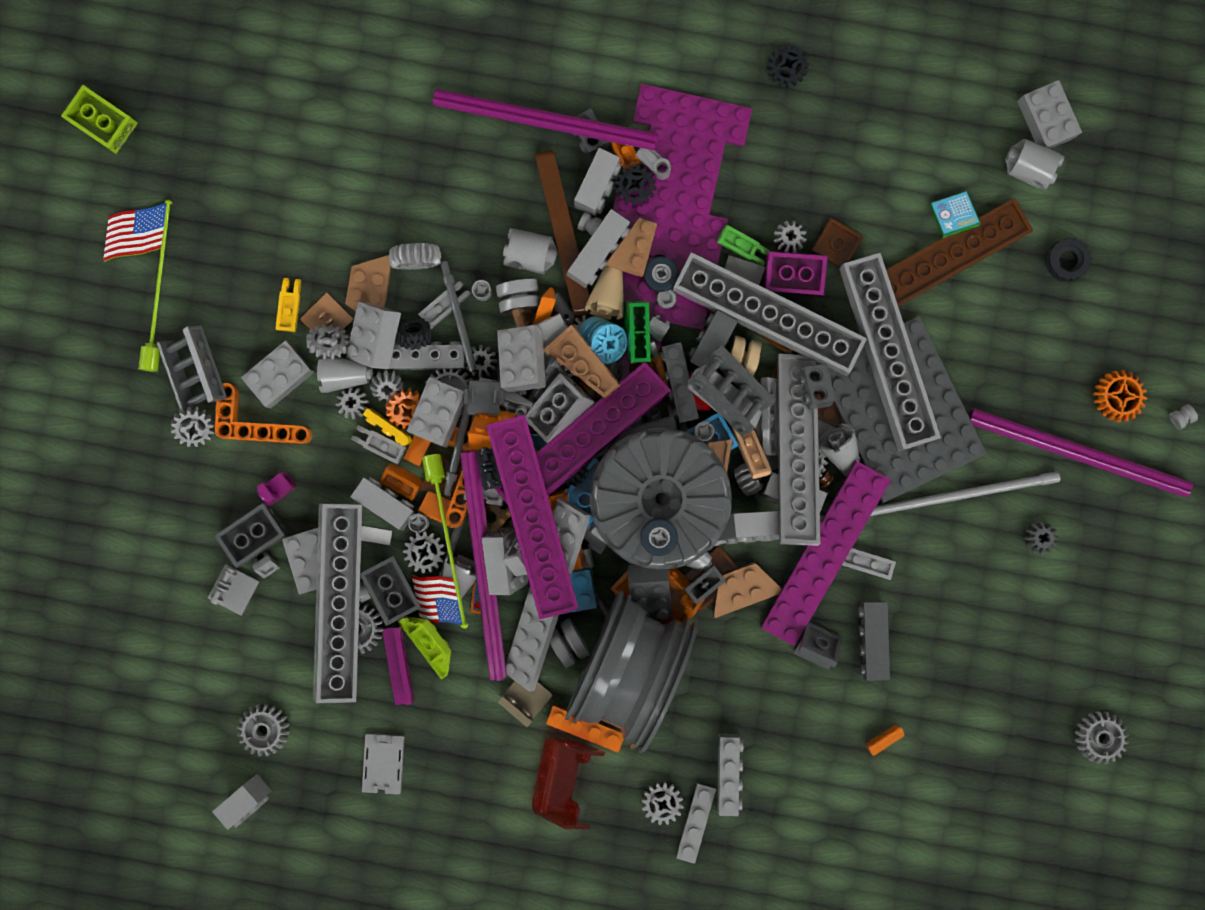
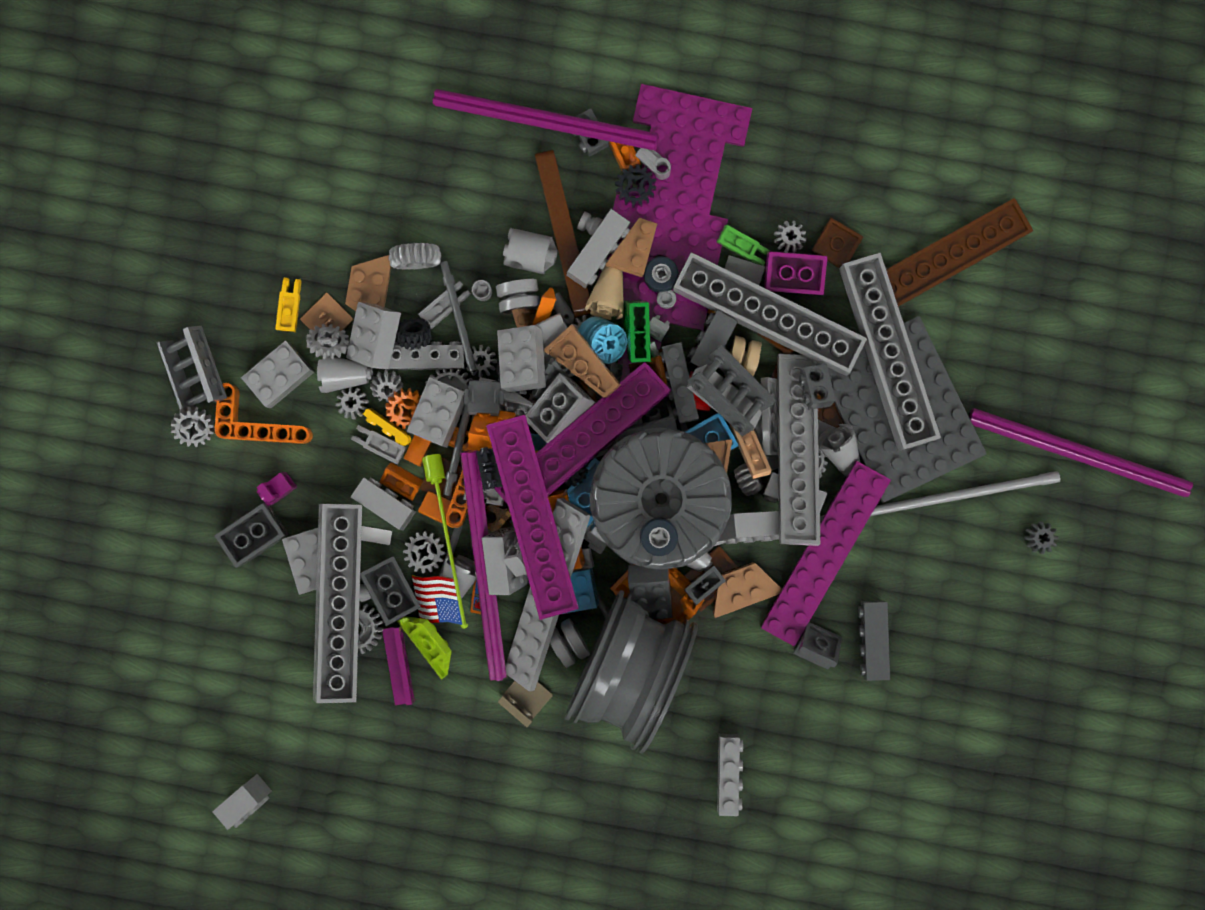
(99, 119): lime brick -> none
(136, 234): flag -> none
(233, 590): light grey hinge -> none
(251, 729): light grey gear -> none
(265, 566): light grey tile -> none
(383, 763): light grey piece -> none
(416, 524): light grey wheel -> none
(557, 780): clear red windscreen -> none
(598, 183): light grey brick -> none
(598, 733): orange arch -> none
(655, 798): light grey gear -> none
(695, 823): light grey plate -> none
(705, 429): light grey wheel -> none
(785, 58): black gear -> none
(826, 478): reddish brown bush -> none
(870, 563): light grey plate -> none
(885, 739): orange slope -> none
(955, 214): tile -> none
(1033, 163): light grey cylinder -> none
(1049, 115): light grey brick -> none
(1083, 255): black tyre -> none
(1113, 740): light grey gear -> none
(1123, 380): orange gear -> none
(1184, 416): light grey wheel -> none

